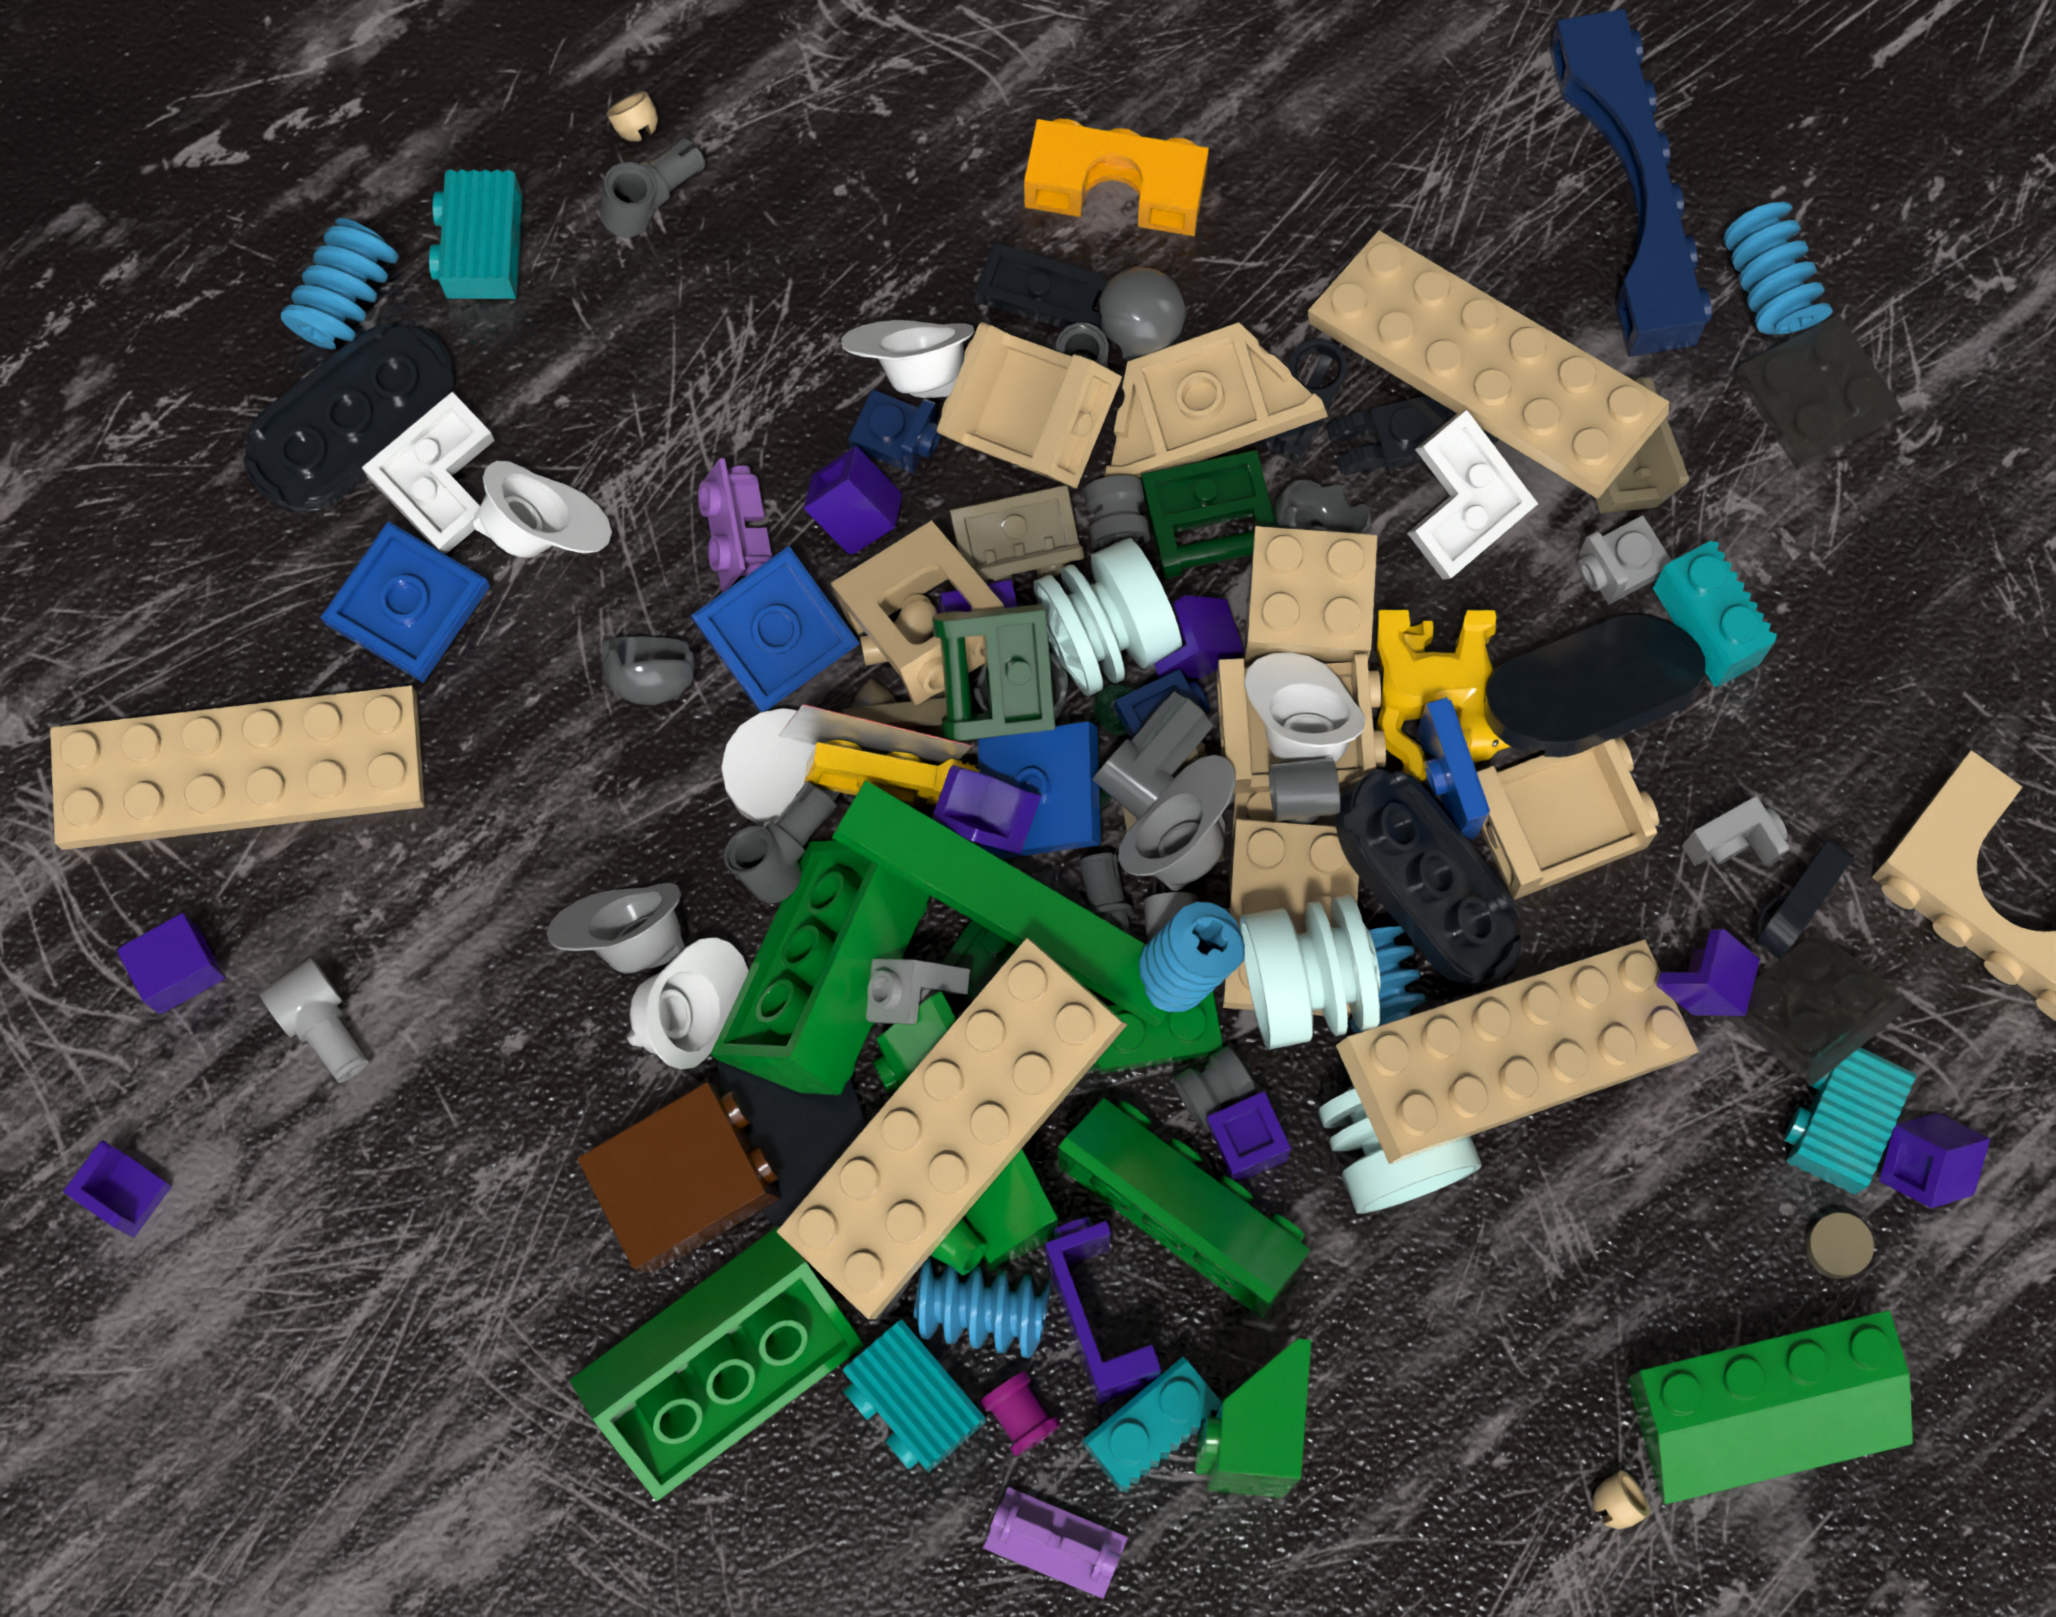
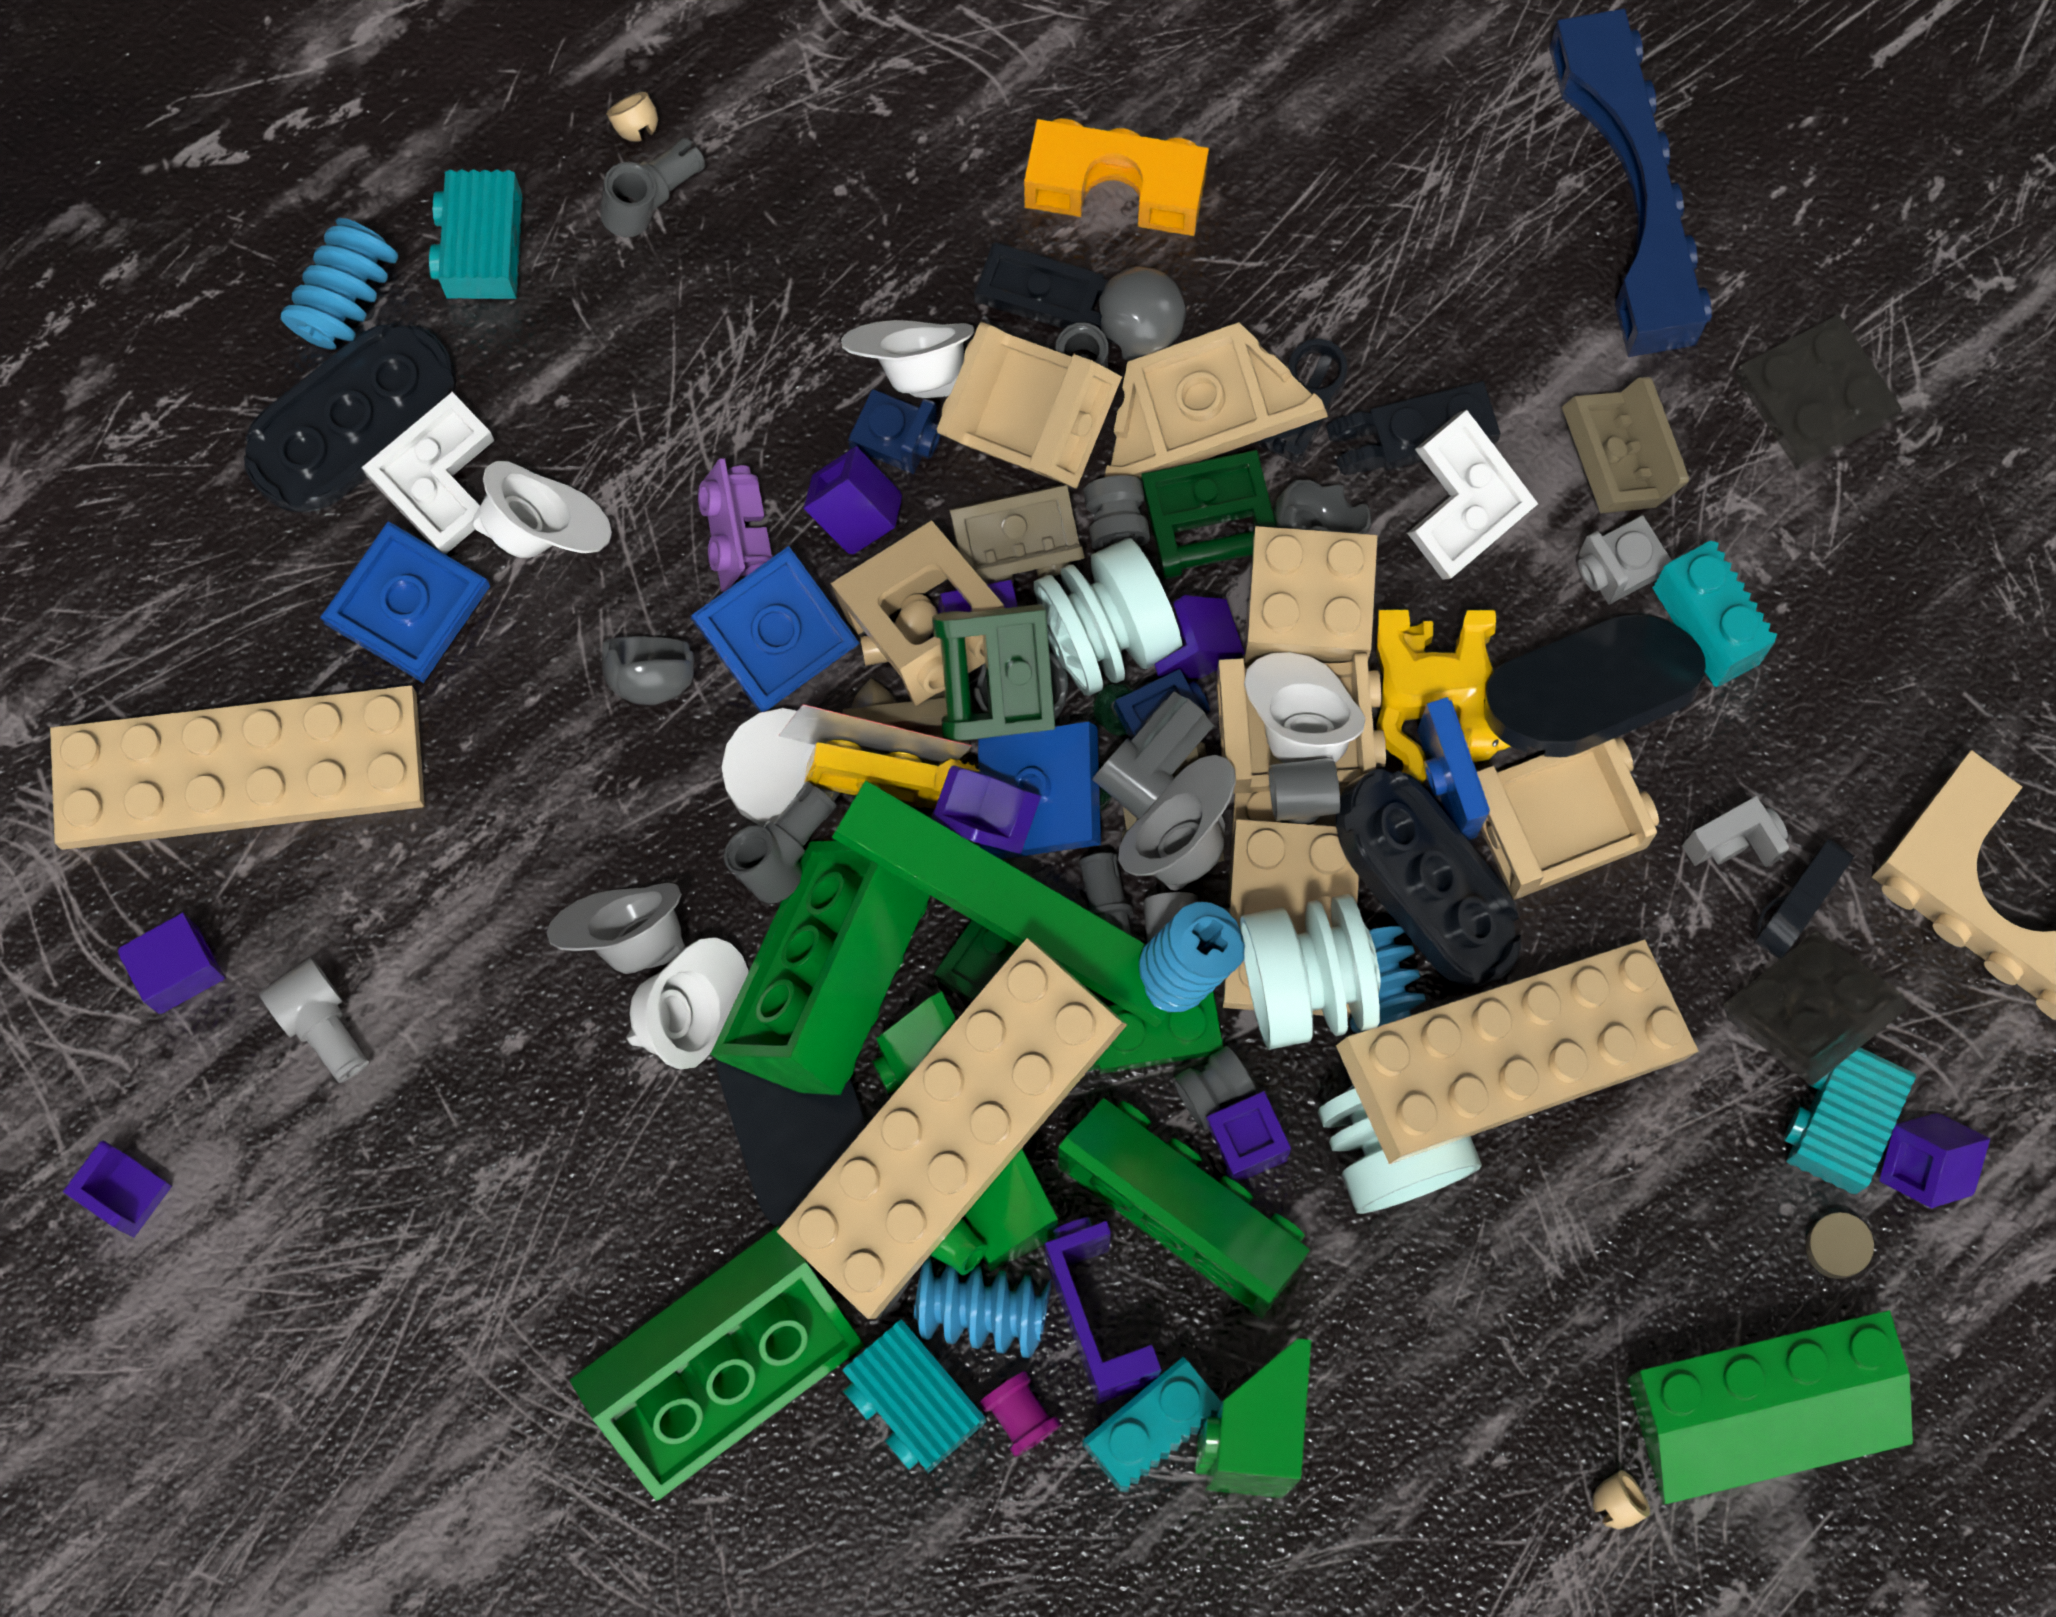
(681, 1177): reddish brown brick -> none
(901, 985): light grey bracket -> none
(1055, 1542): medium lavender hinge -> none
(1489, 361): tan plate -> none
(1717, 978): dark purple panel -> none
(1771, 270): dark azure piece -> none

